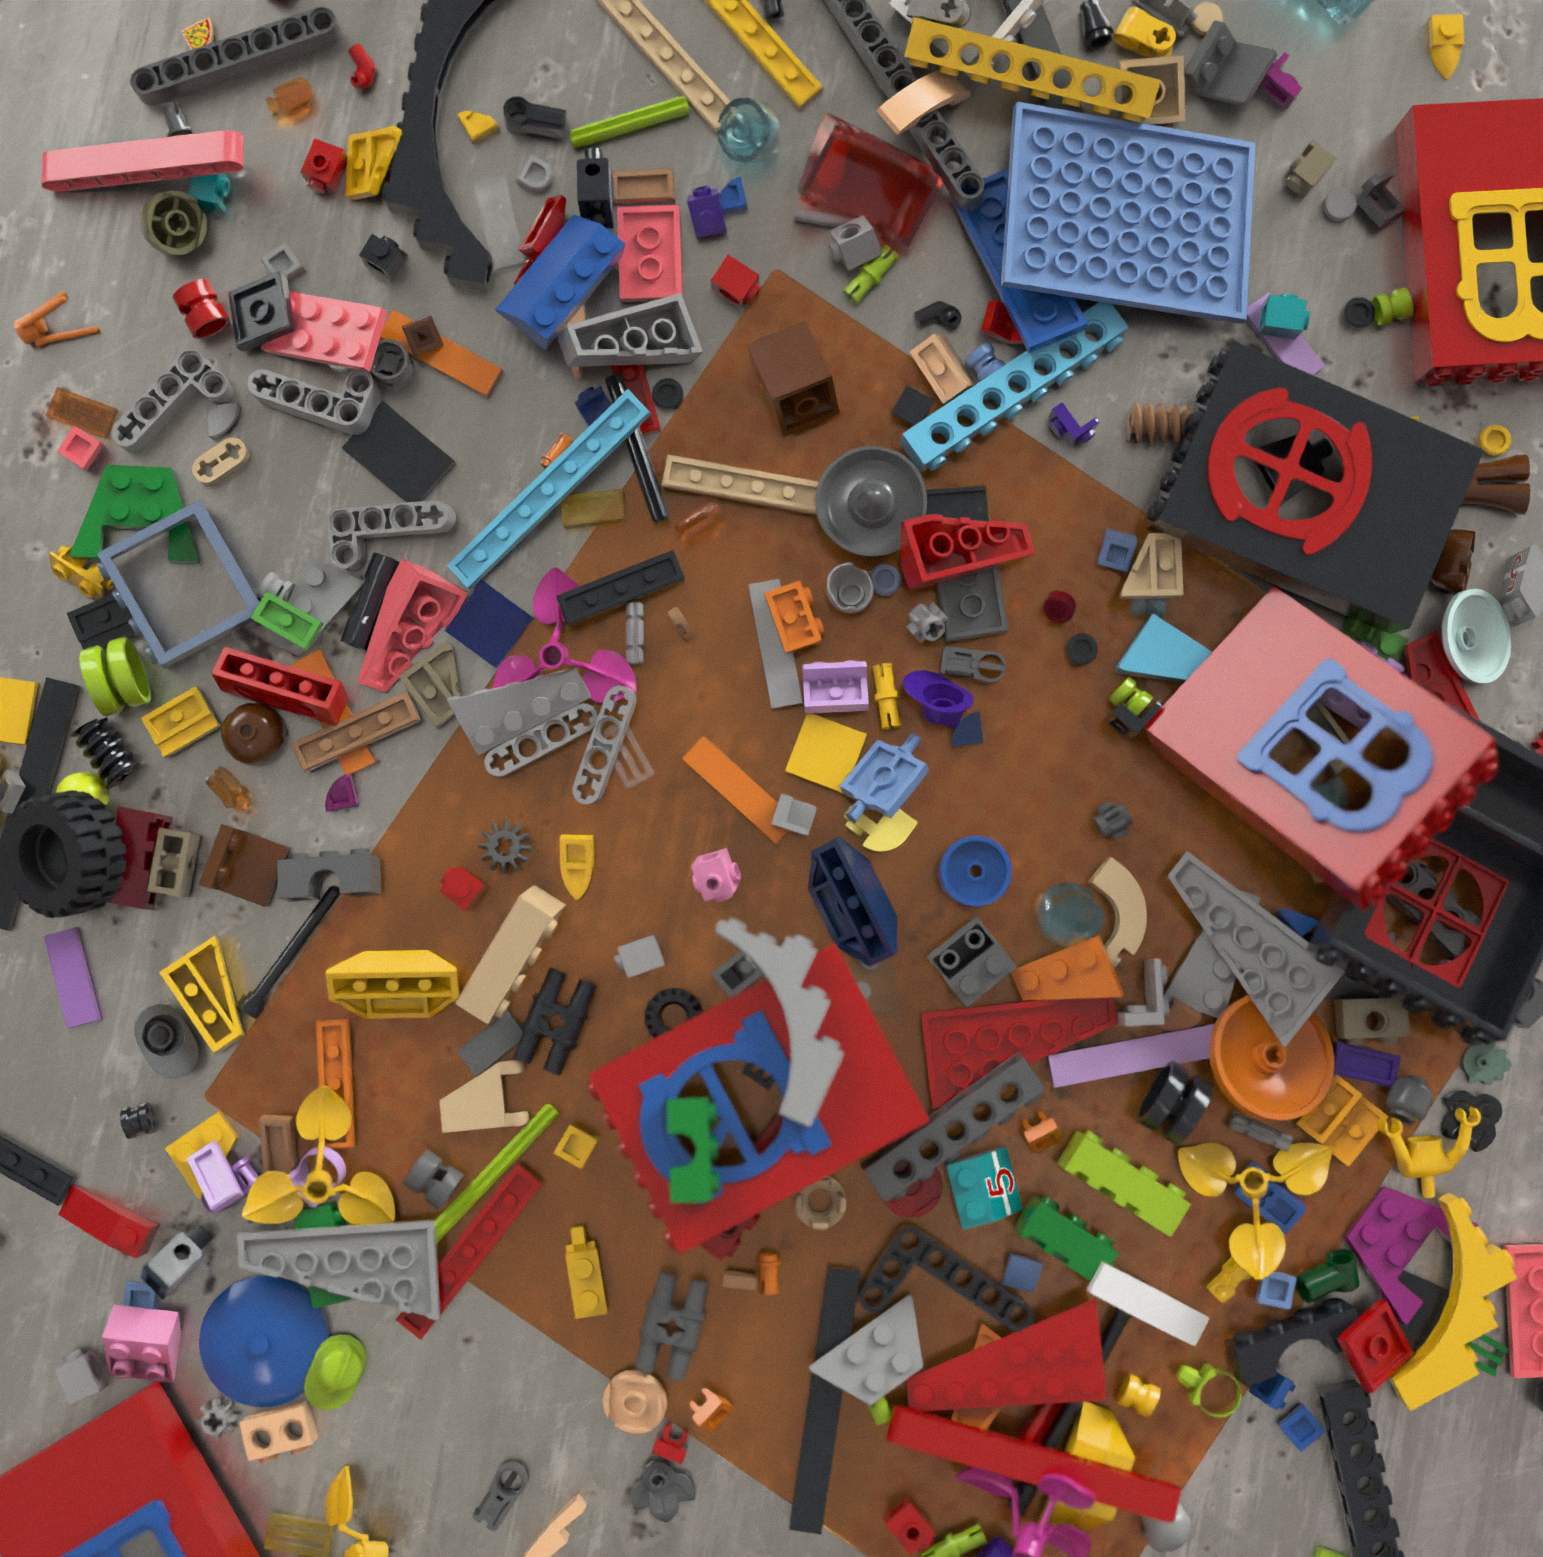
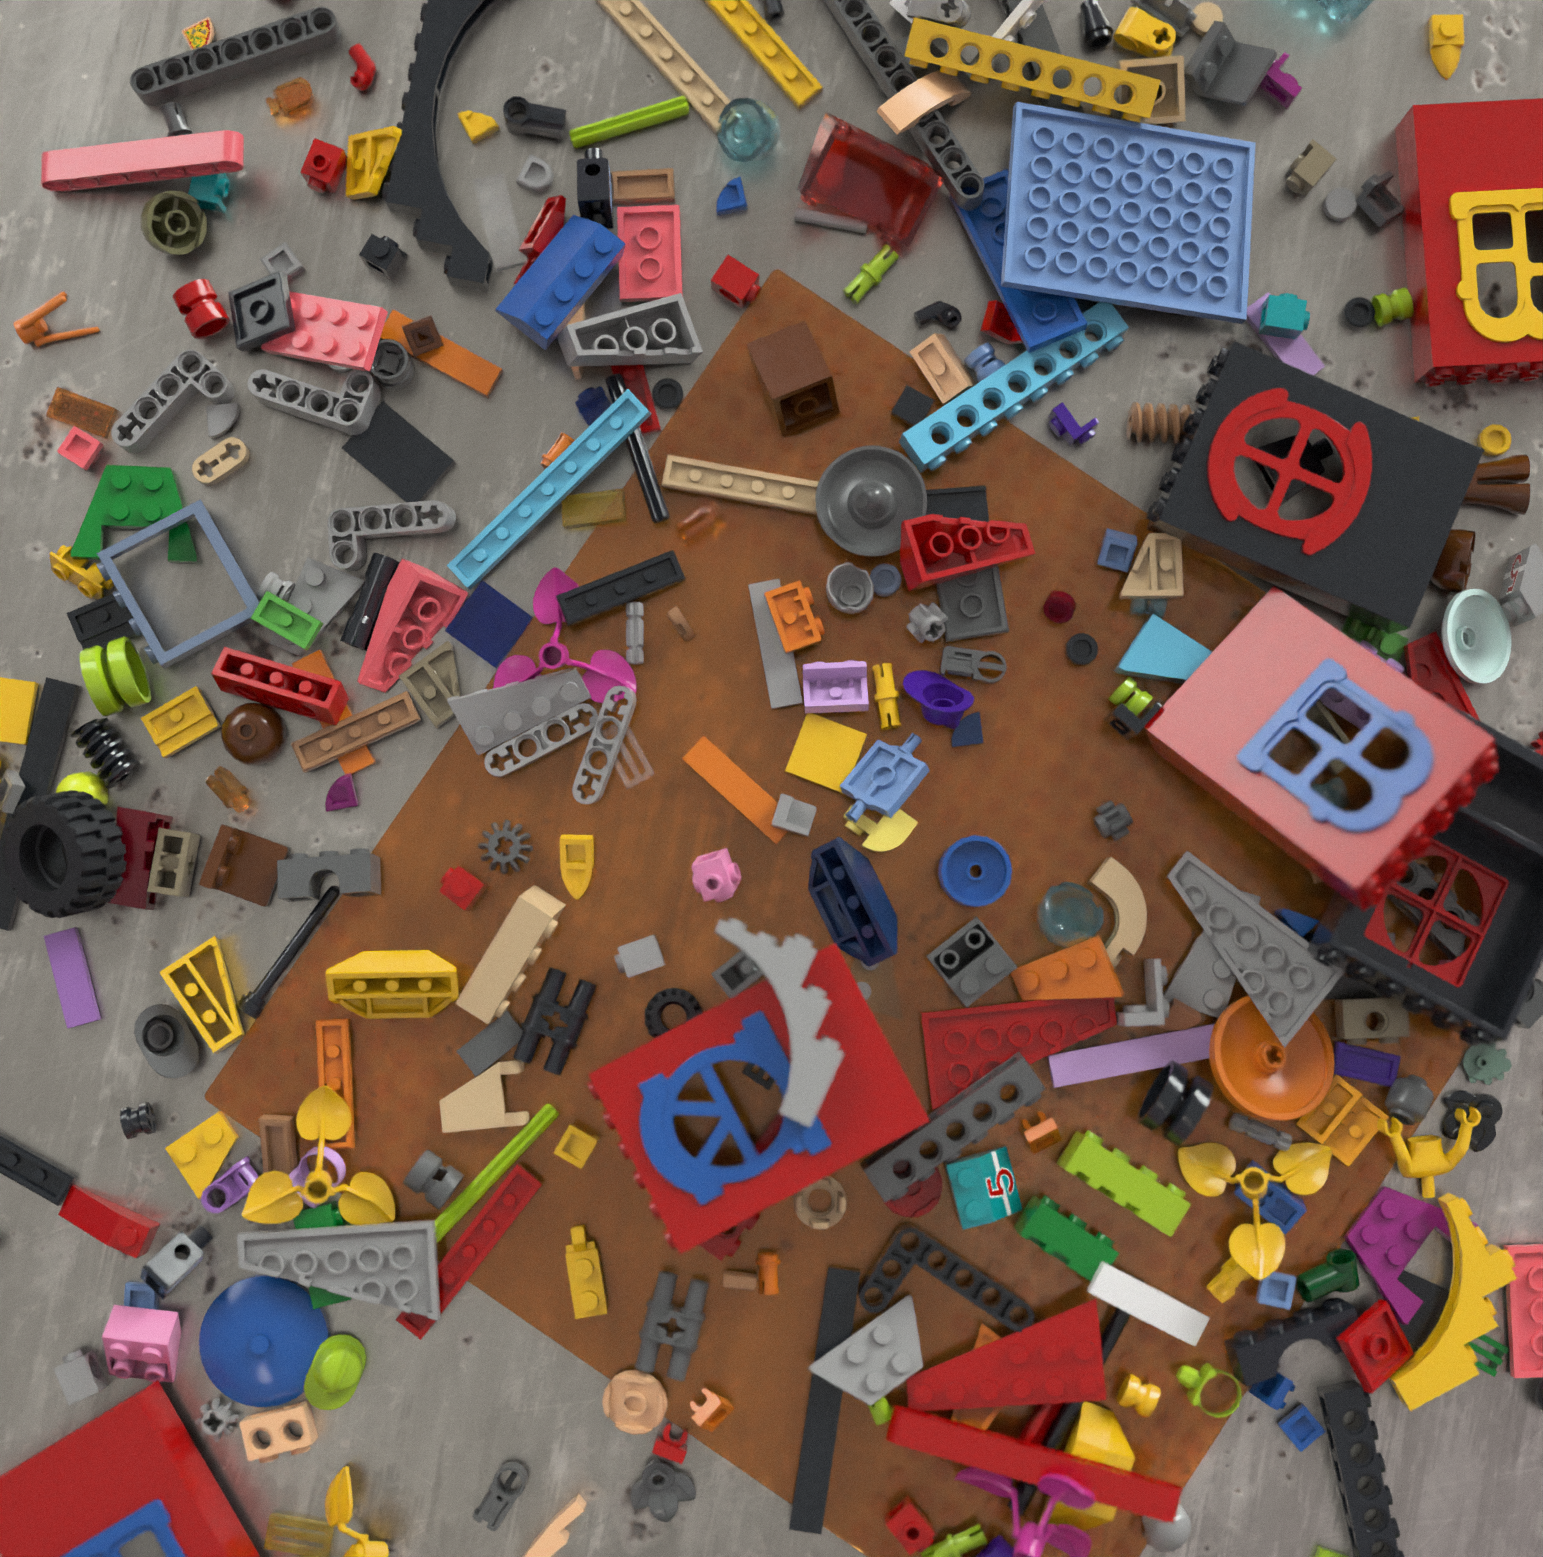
(215, 1176): lavender tile -> none
(697, 1180): green arch -> none
(706, 211): dark purple bracket -> none
(854, 243): light grey brick -> none
(1022, 1272): medium blue slope -> none

